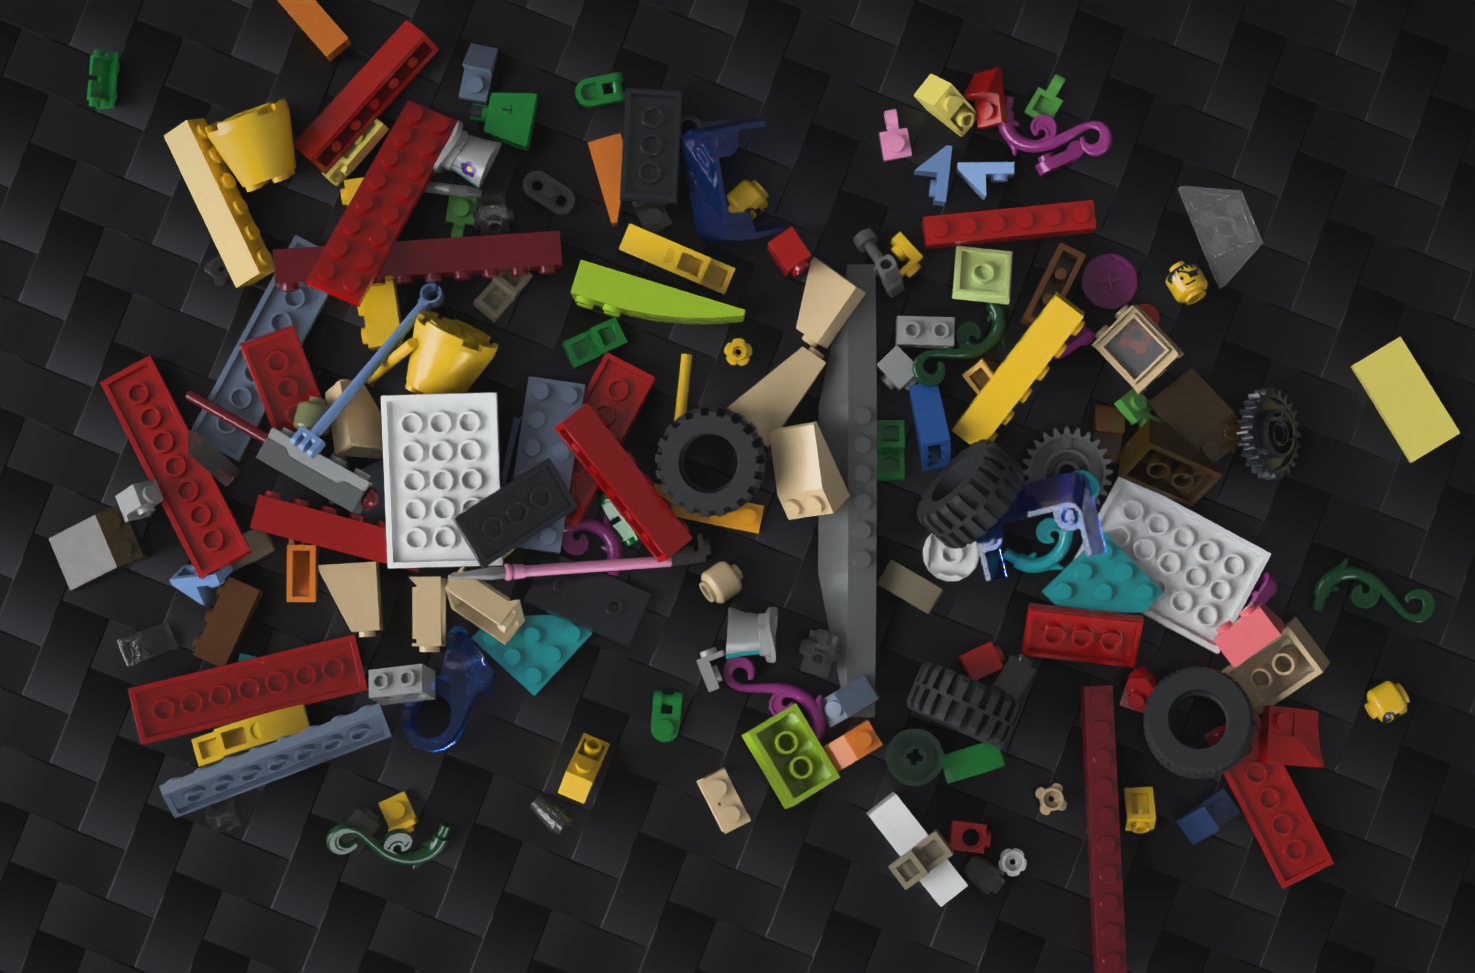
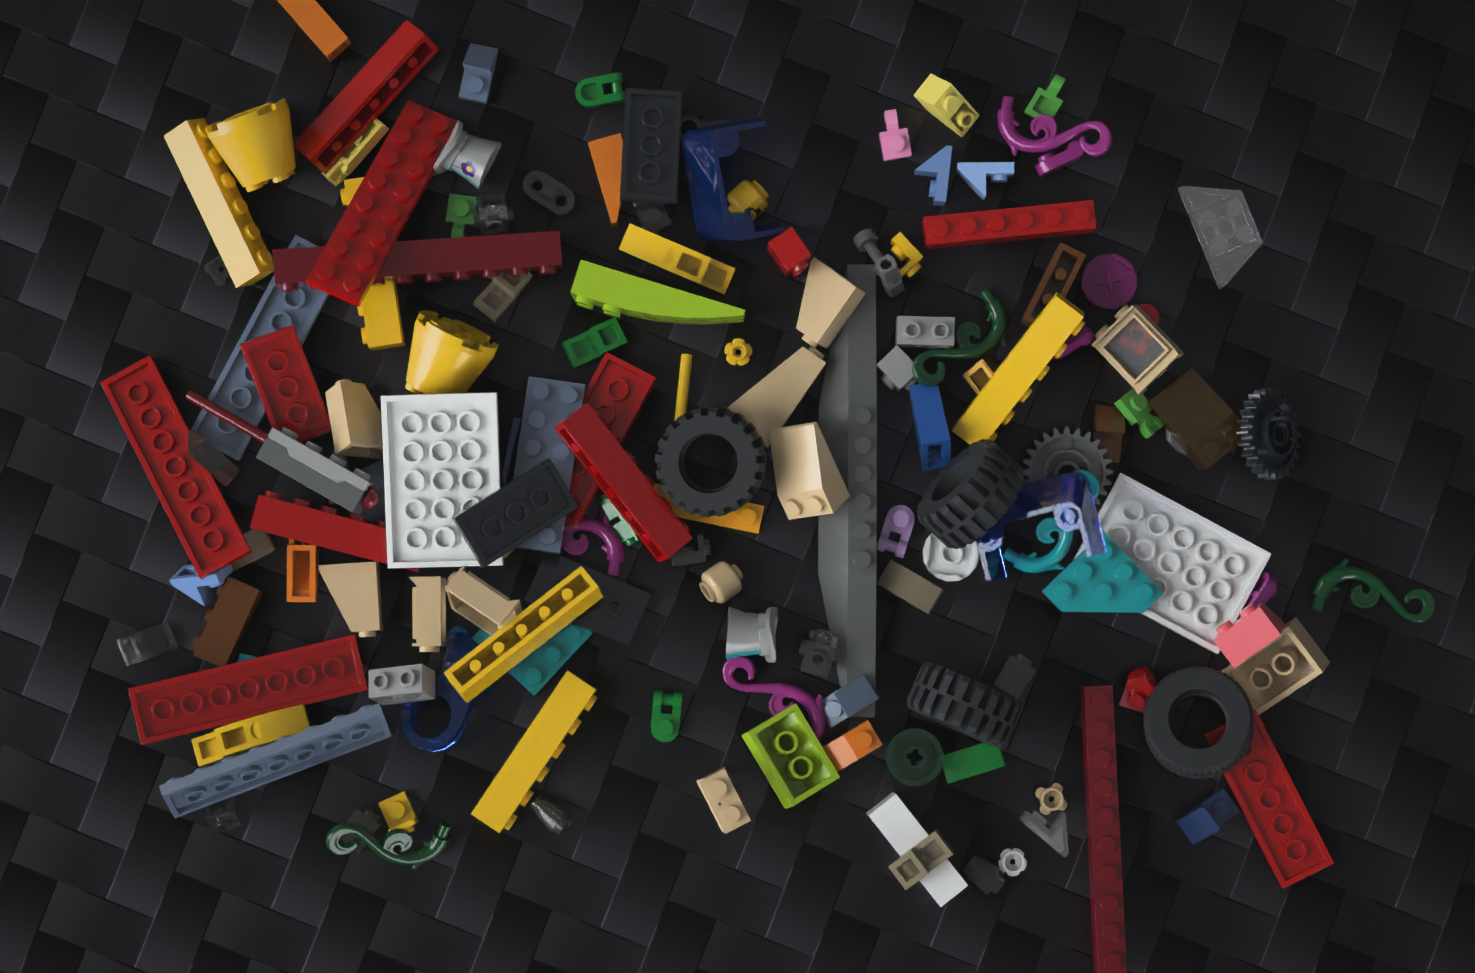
(98, 547): slope -> none
(103, 92): green hinge -> none
(139, 500): light grey brick -> none
(309, 413): olive head -> none
(310, 440): medium blue hinge -> none
(393, 359): yellow bar -> none
(452, 189): dark grey piece -> none
(508, 118): green torso -> none
(520, 571): bright pink piece -> none
(523, 634): none -> yellow brick
(534, 751): none -> yellow brick
(583, 768): yellow slope -> none
(710, 674): light grey bracket -> none
(890, 450): green slope -> none
(900, 521): none -> lavender plate
(956, 832): red brick -> none
(982, 275): yellowish green plate -> none
(982, 660): red brick -> none
(989, 98): red slope -> none
(1054, 835): none -> clear slope
(1082, 635): red plate -> none
(1139, 809): yellow bracket -> none
(1167, 464): dark brown slope -> none
(1186, 282): yellow head -> none
(1290, 737): red plate -> none
(1387, 701): yellow head -> none
(1405, 399): light yellow tile -> none

